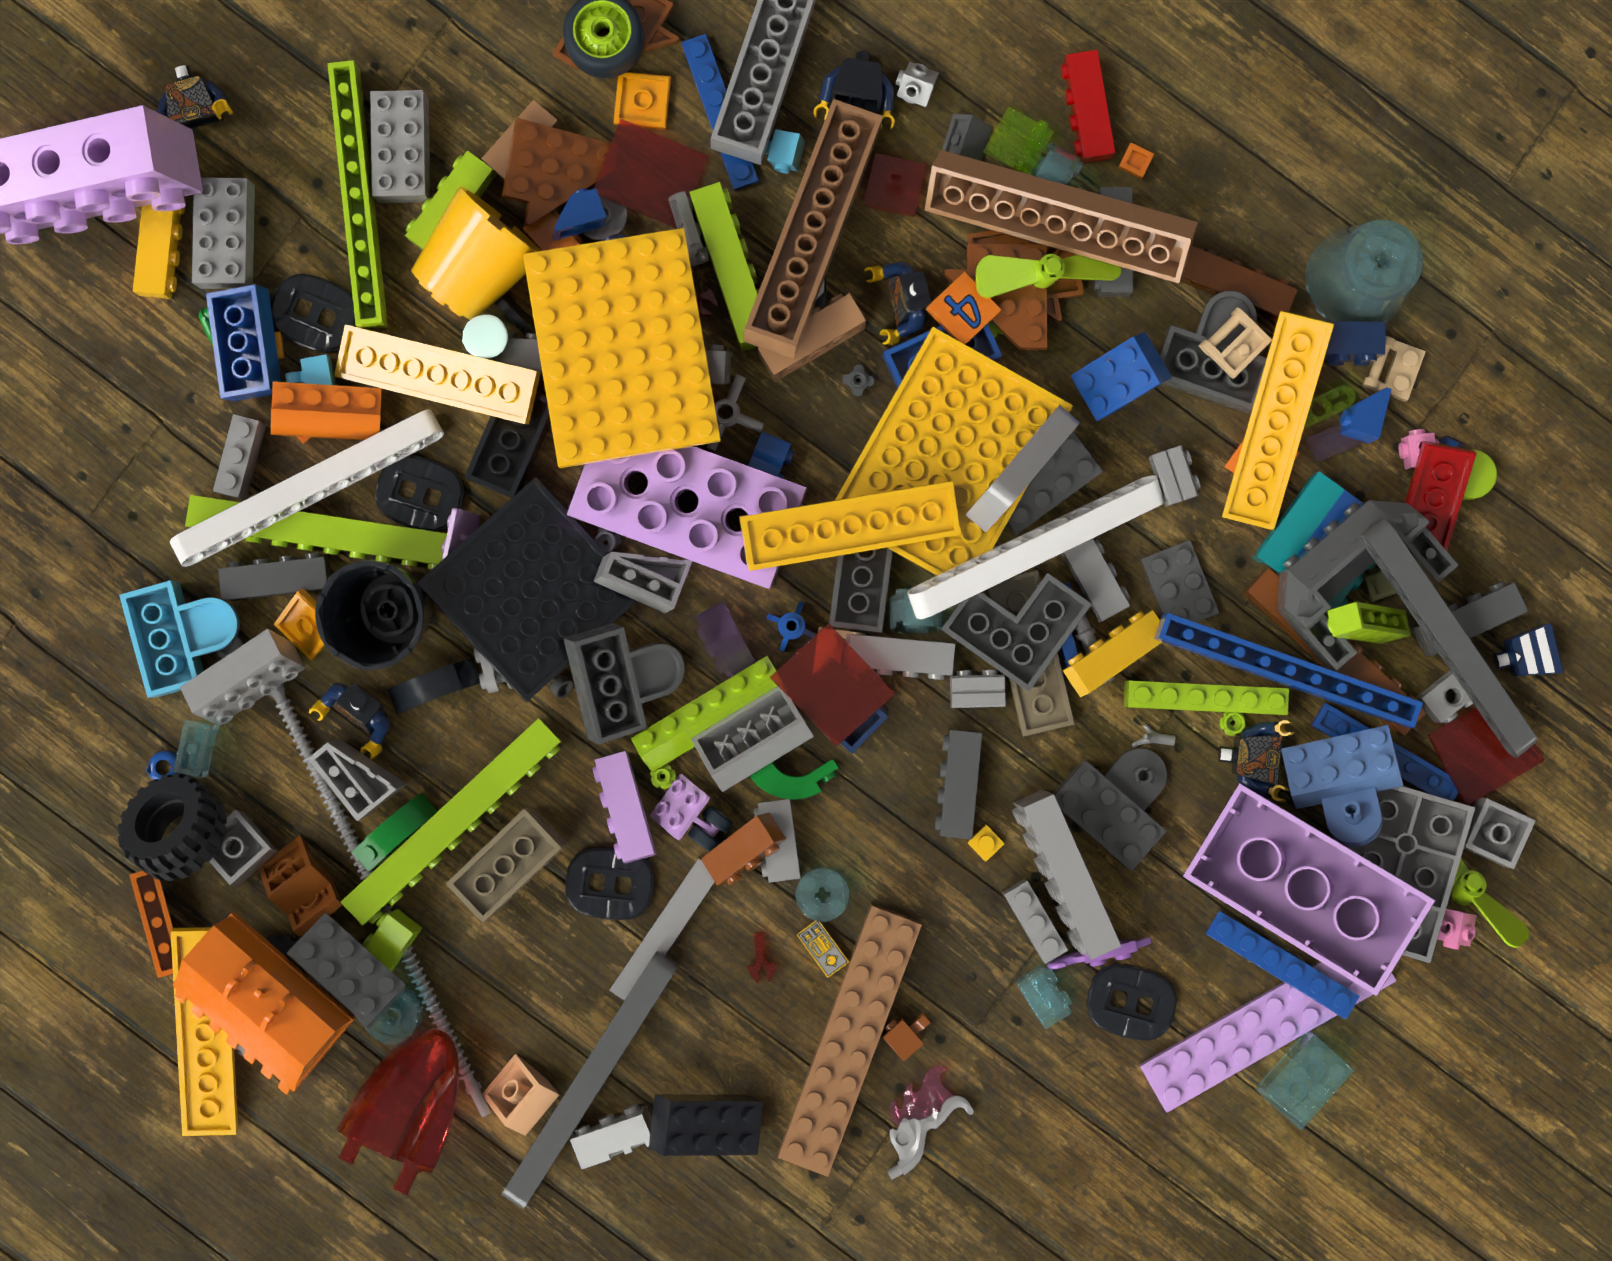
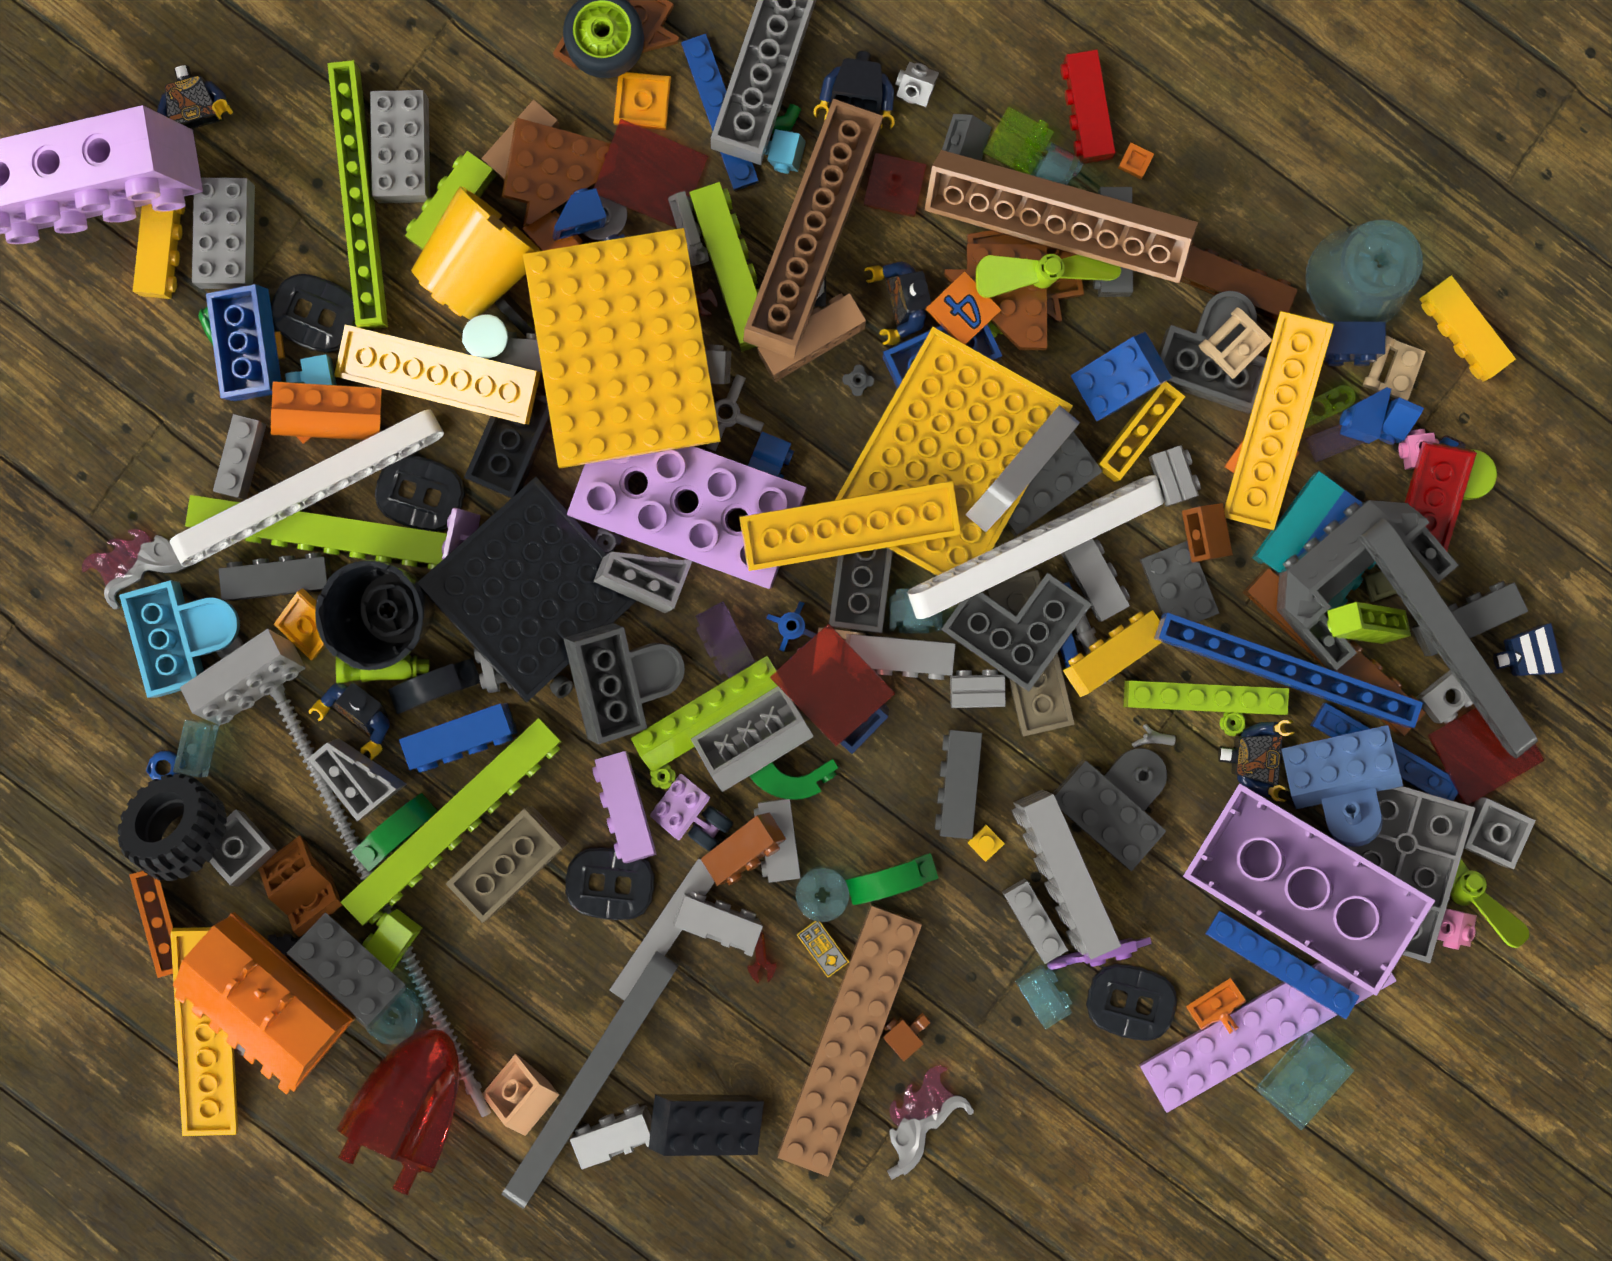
(131, 561): none -> piece
(404, 669): none -> lime piece
(457, 736): none -> blue brick
(718, 922): none -> light grey wedge
(787, 121): none -> green arm
(892, 879): none -> green arch
(1139, 431): none -> yellow brick
(1207, 532): none -> dark orange brick
(1217, 1006): none -> orange plate
(1399, 420): none -> blue slope
(1467, 329): none -> yellow brick

